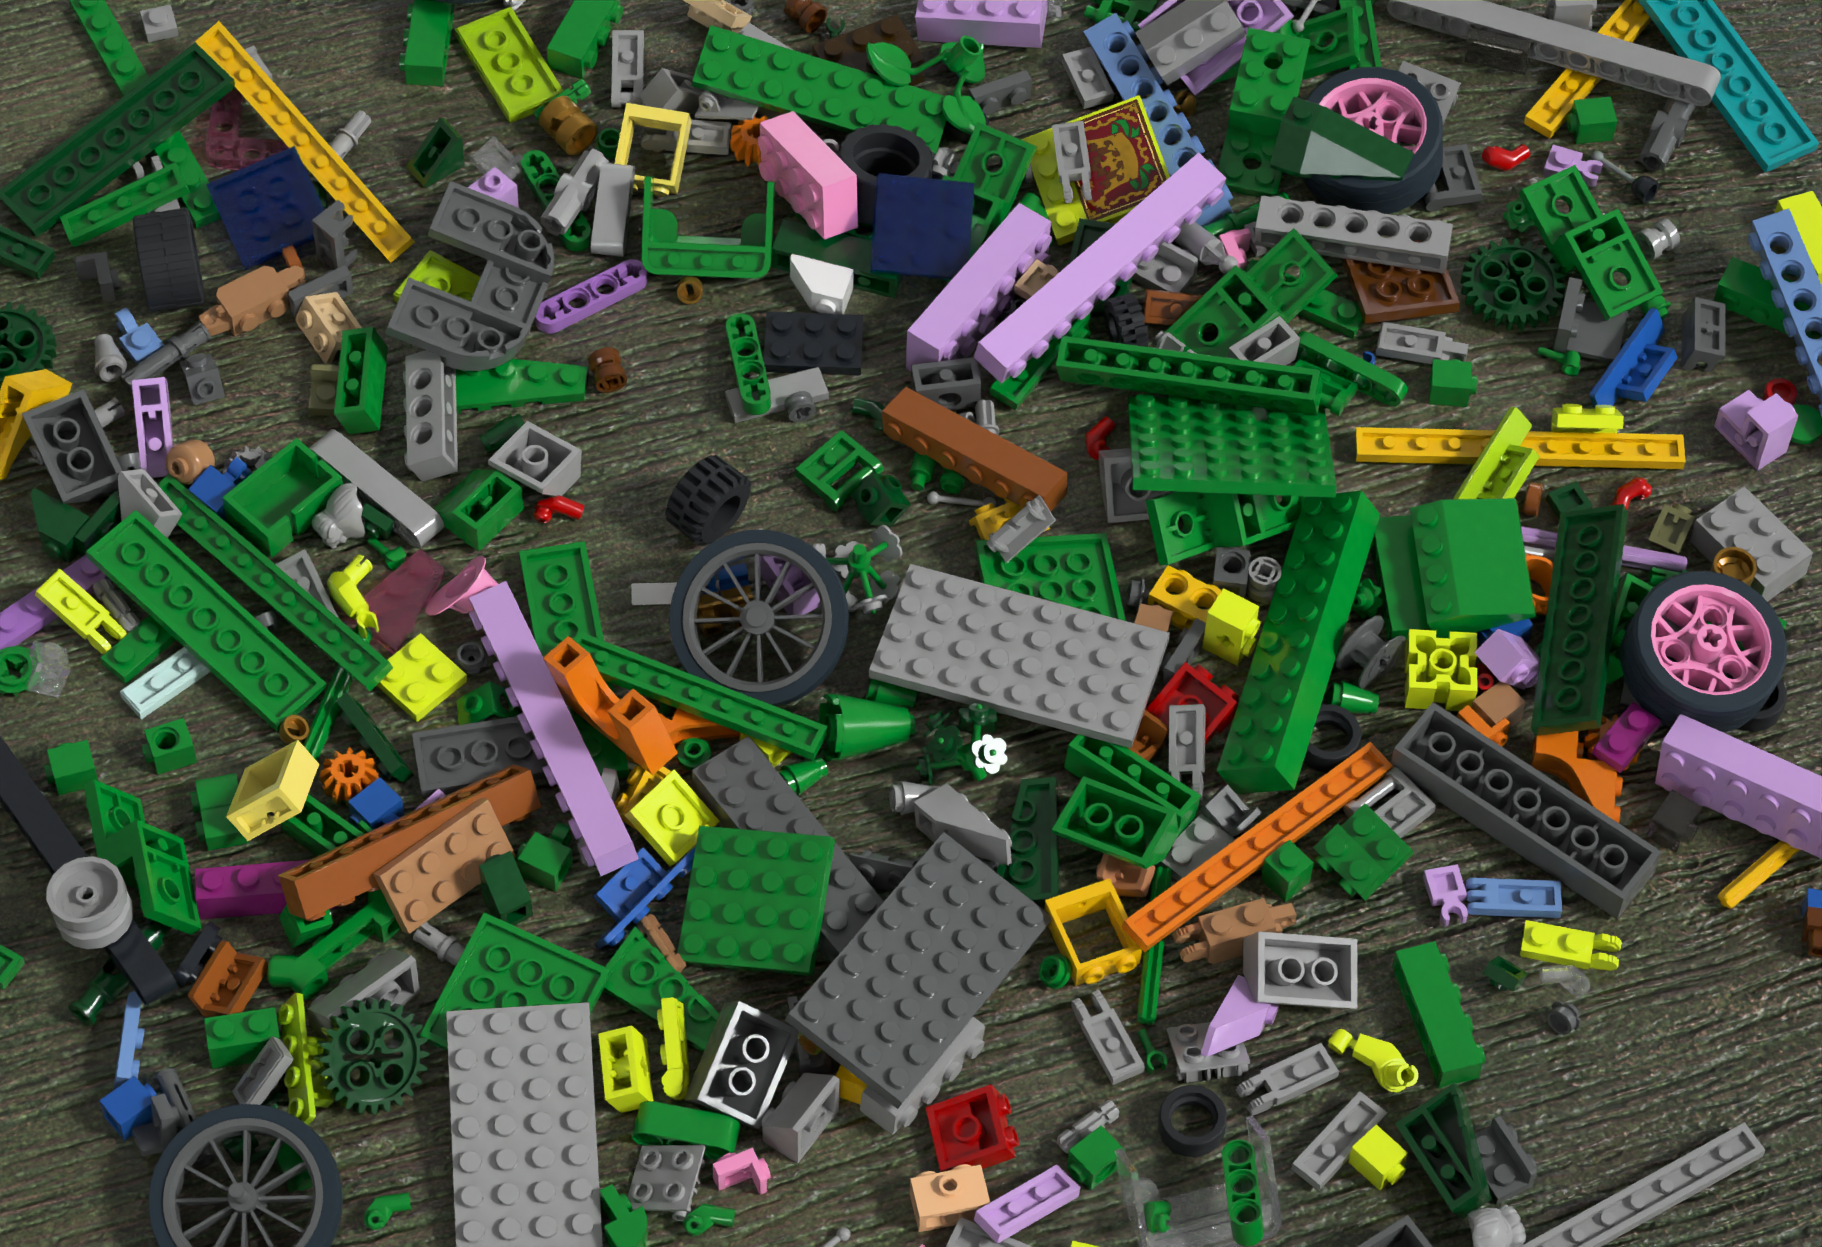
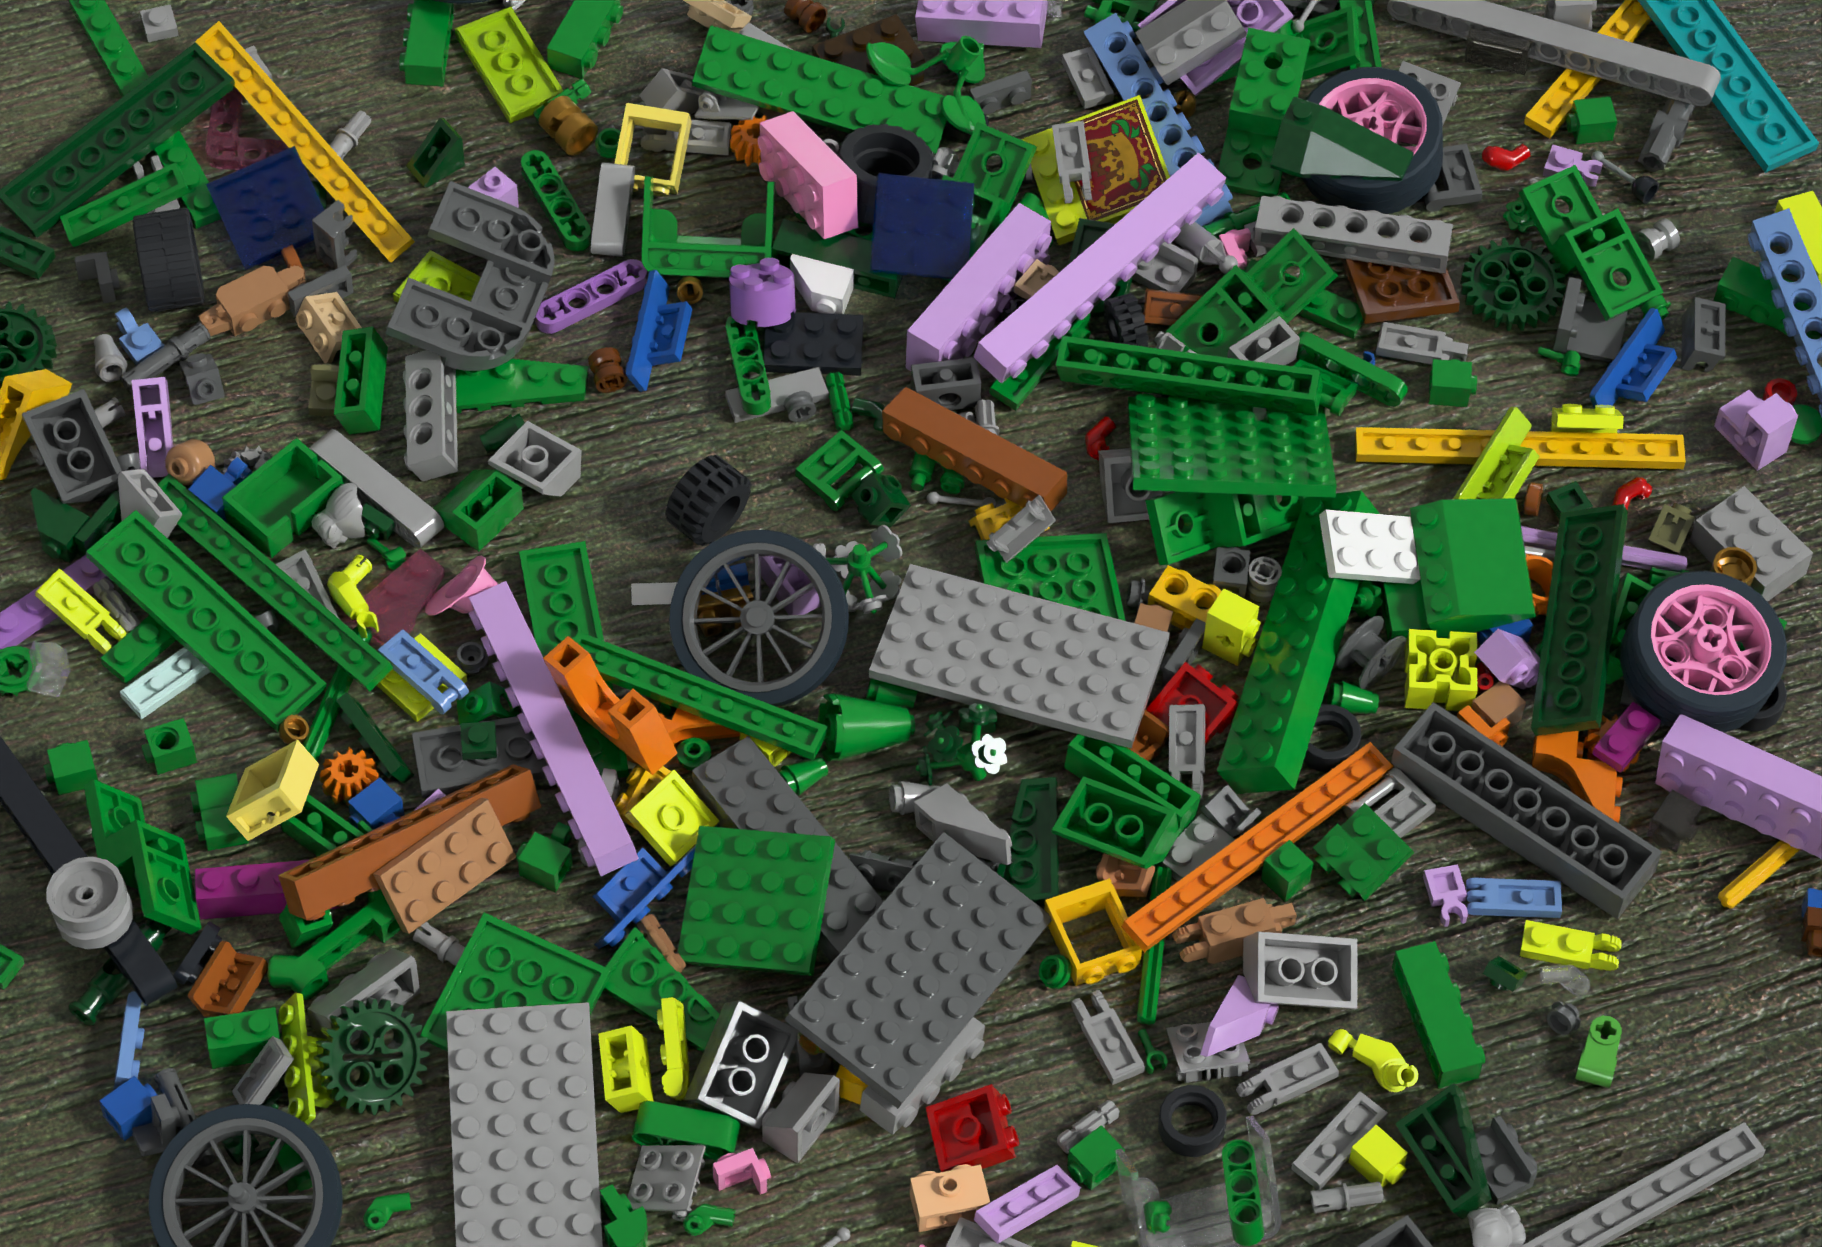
(423, 671): none -> medium blue plate
(478, 740): none -> dark green plate
(496, 155): clear bracket -> none
(505, 889): dark green slope -> none
(557, 504): red arm -> none
(573, 193): light grey piece -> none
(627, 66): light grey plate -> none
(658, 333): none -> blue bracket
(762, 293): none -> medium lavender brick
(839, 401): none -> green axle
(1346, 1197): none -> light grey axle
(1369, 547): none -> white plate
(1599, 1055): none -> bright green piece

